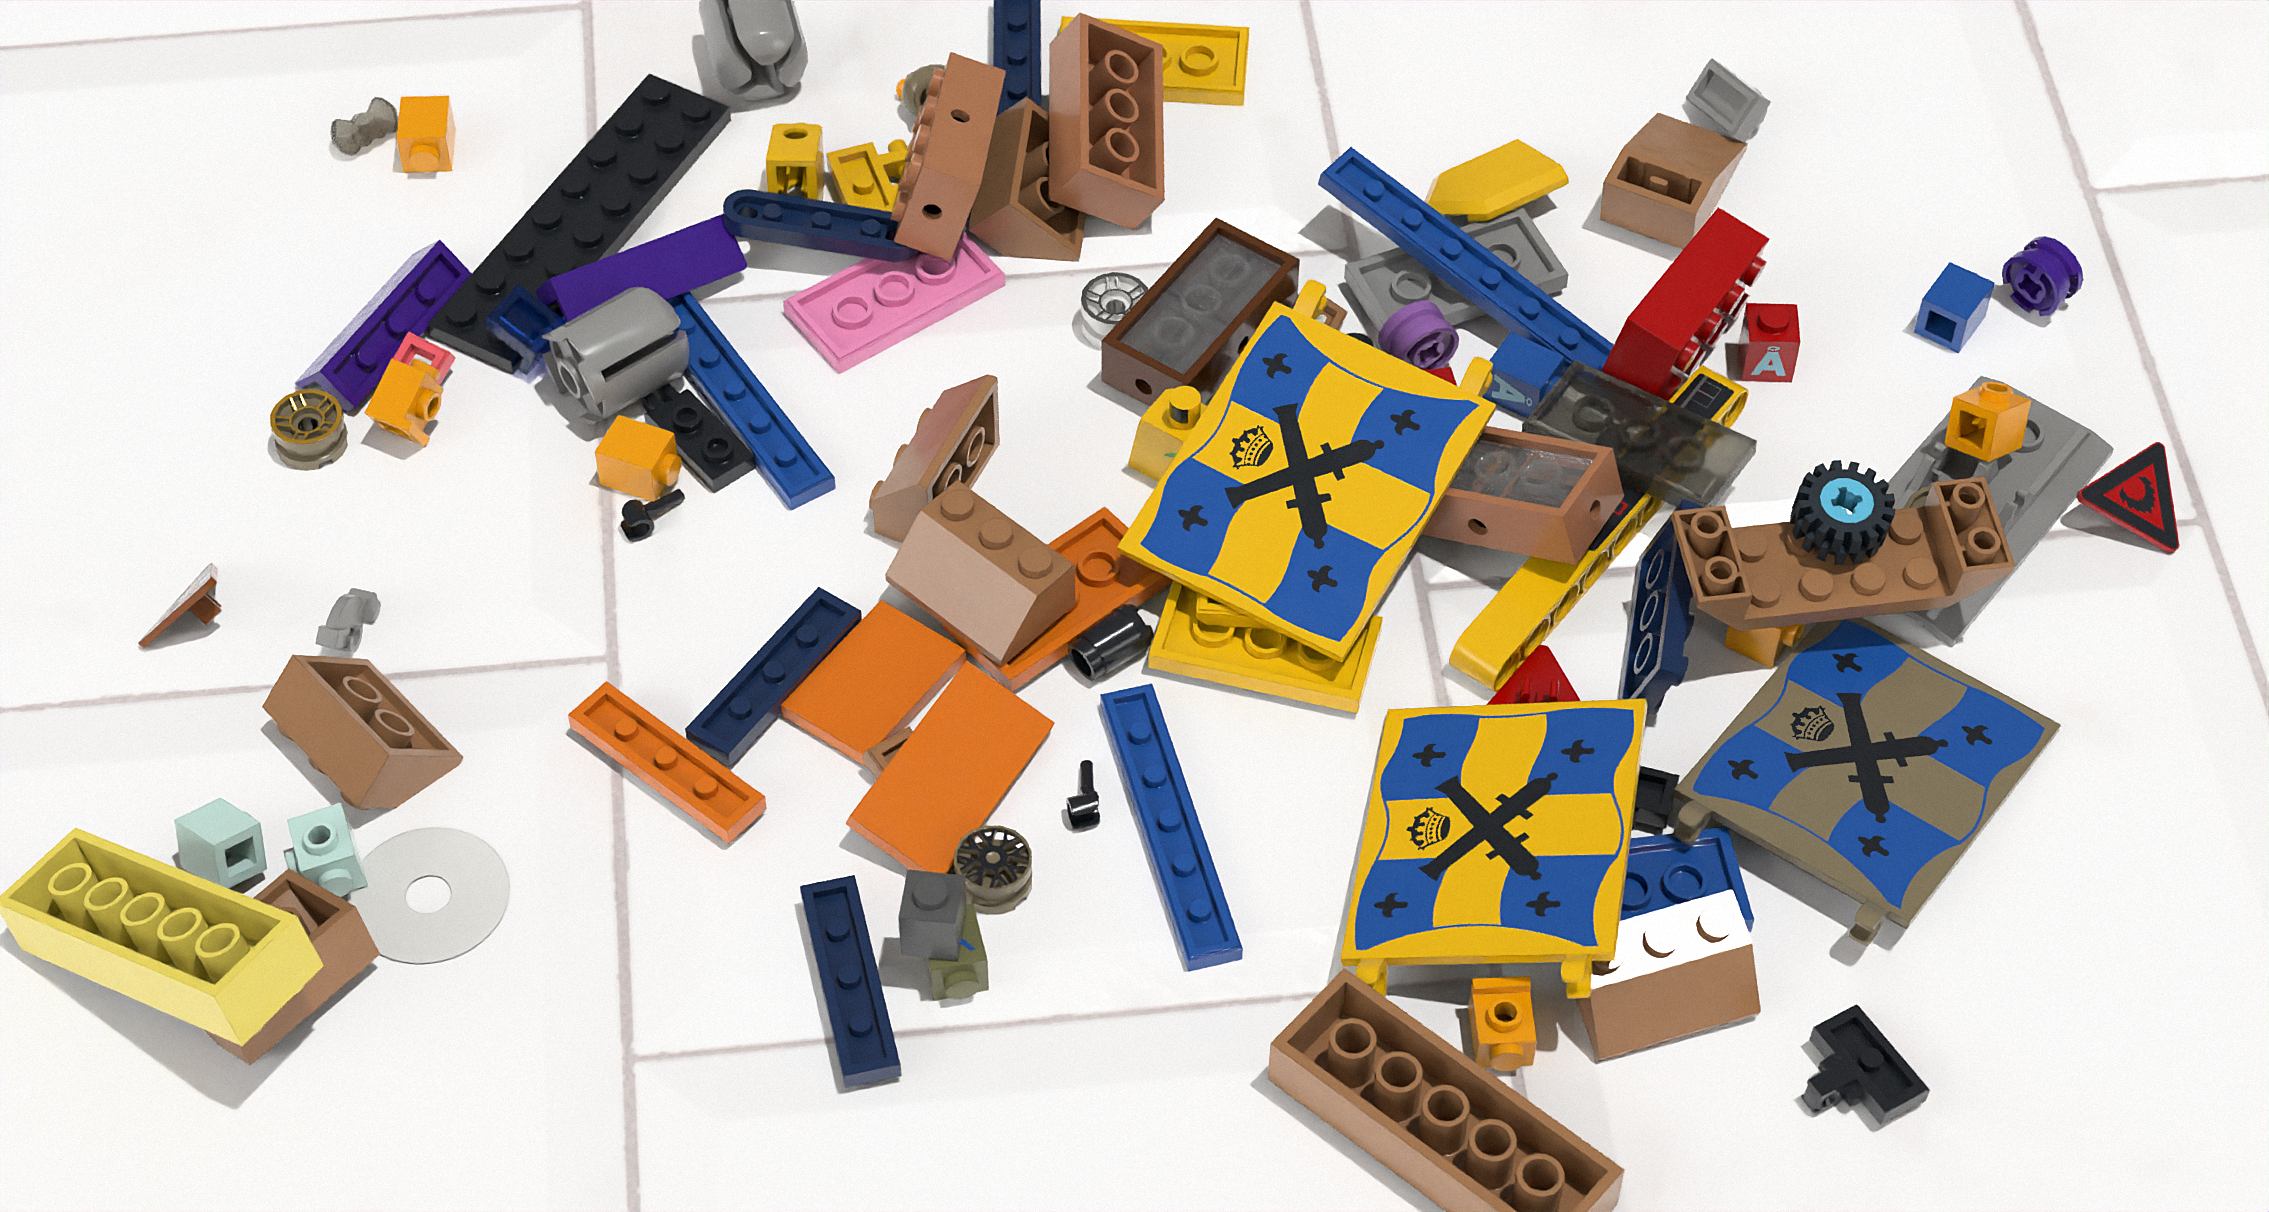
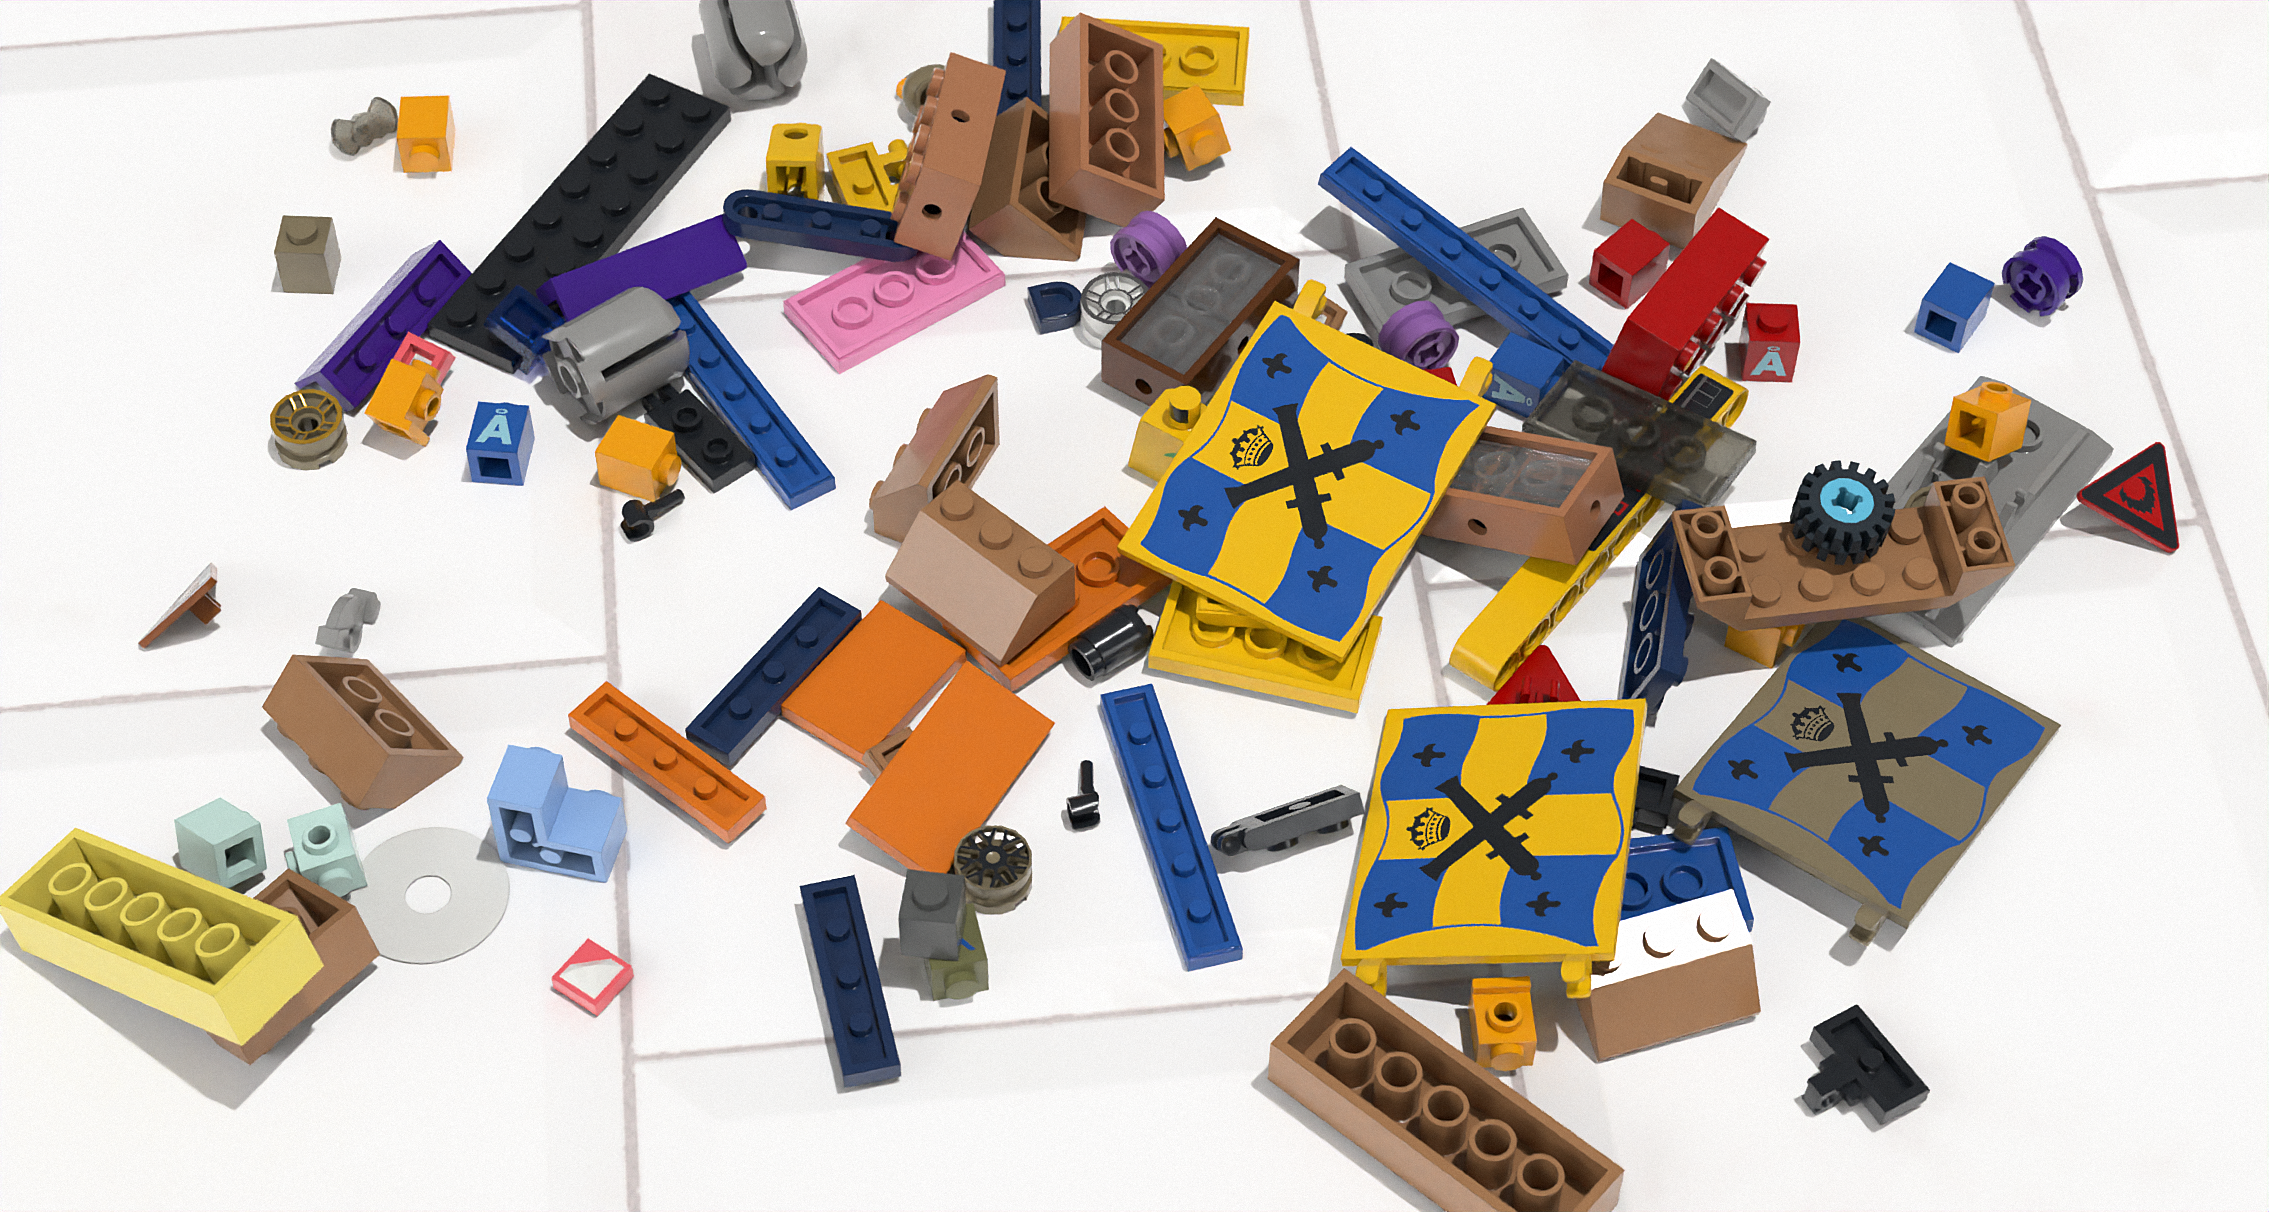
(307, 254): none -> dark tan brick
(500, 443): none -> blue brick
(549, 824): none -> light blue brick
(592, 977): none -> coral tile
(1055, 306): none -> dark blue tile
(1147, 246): none -> medium lavender wheel
(1193, 129): none -> light orange brick
(1280, 826): none -> black hinge
(1495, 182): yellow tile -> none
(1629, 263): none -> red brick

